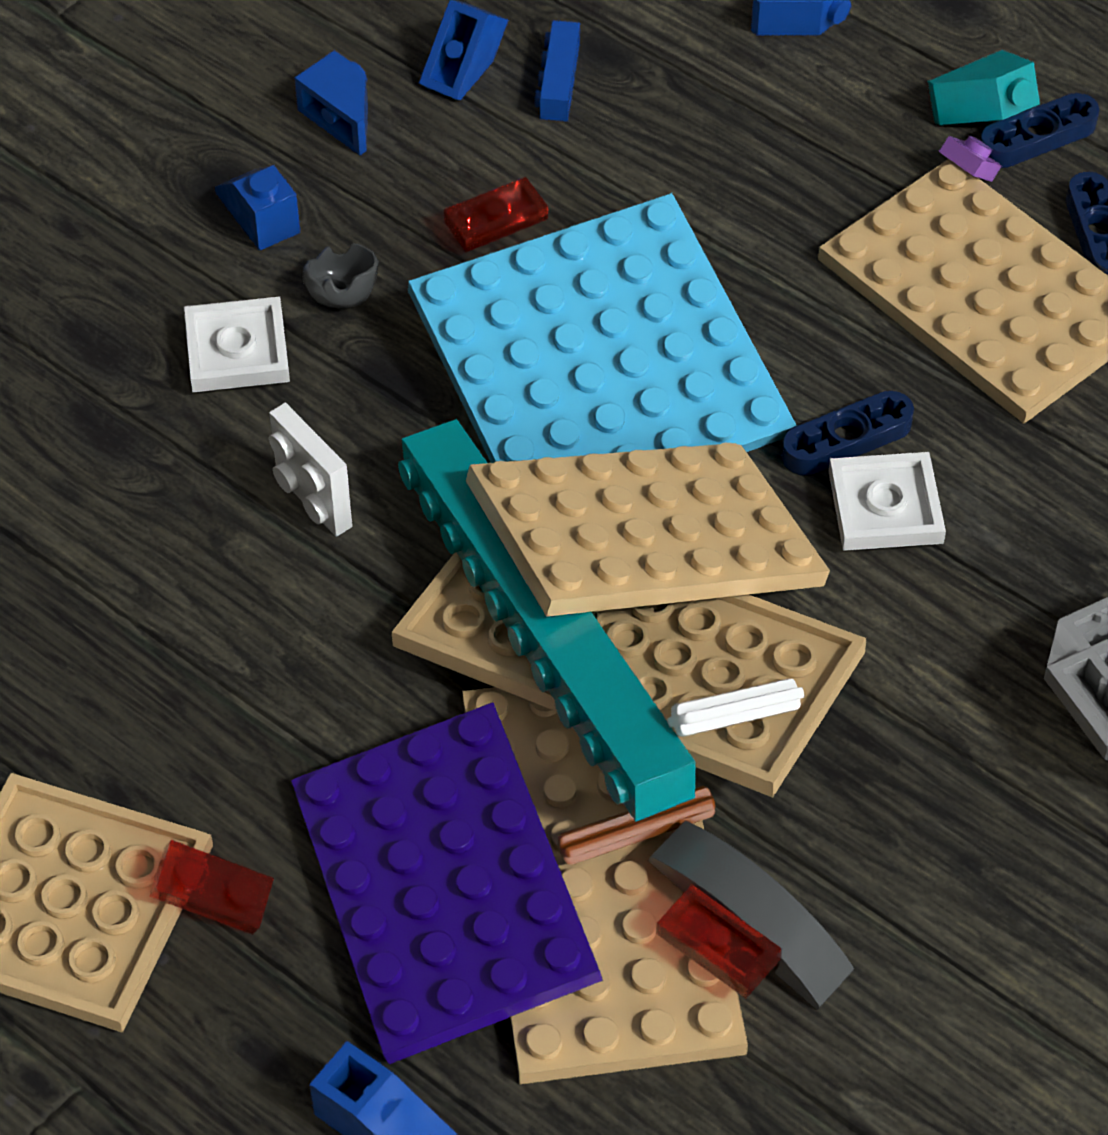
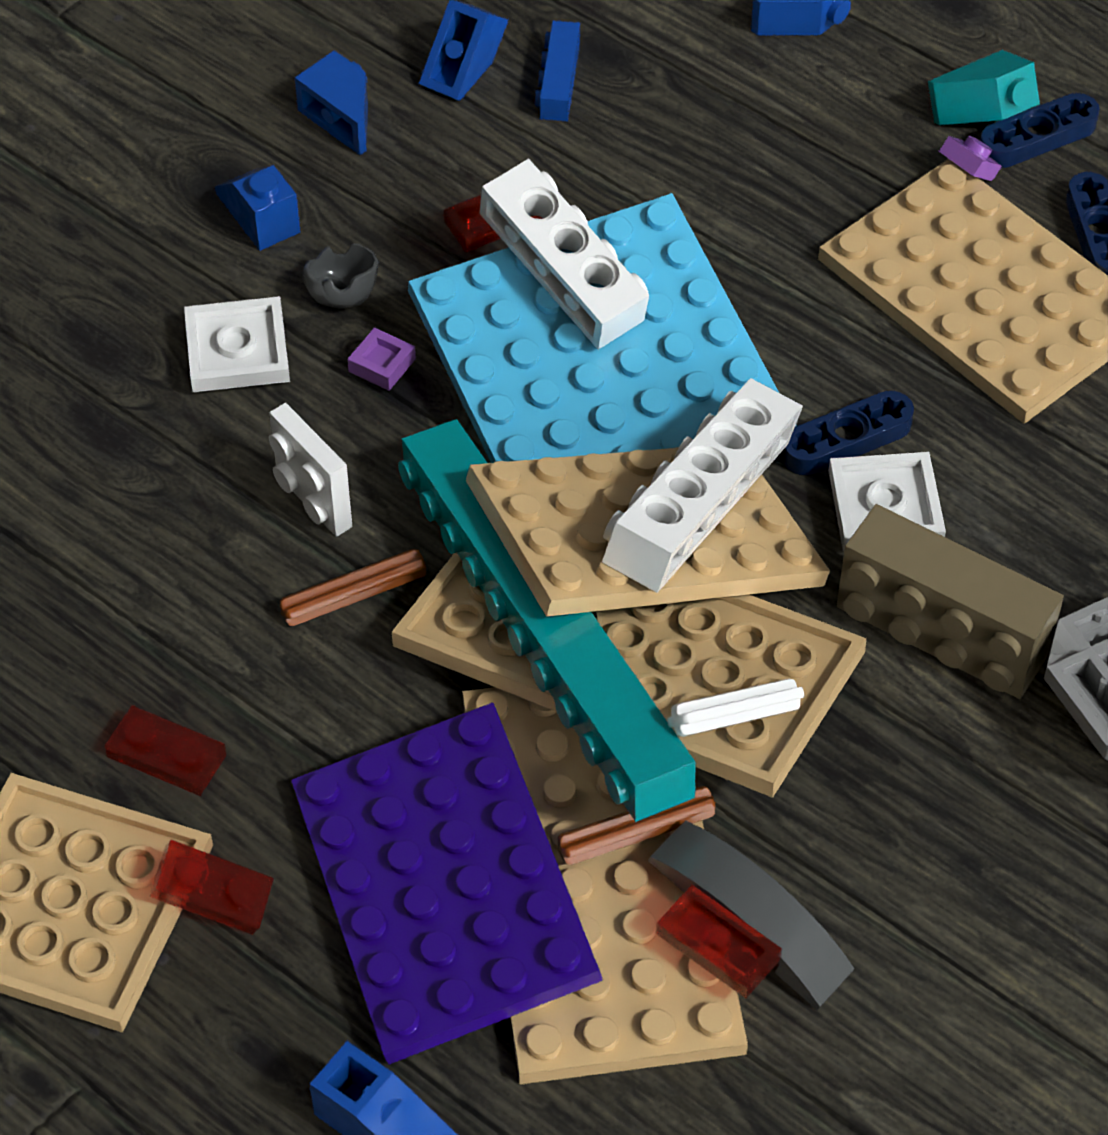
(165, 750): none -> clear red plate
(352, 587): none -> dark orange axle
(381, 359): none -> medium lavender plate
(567, 277): none -> white brick
(700, 484): none -> white brick
(948, 601): none -> dark tan brick

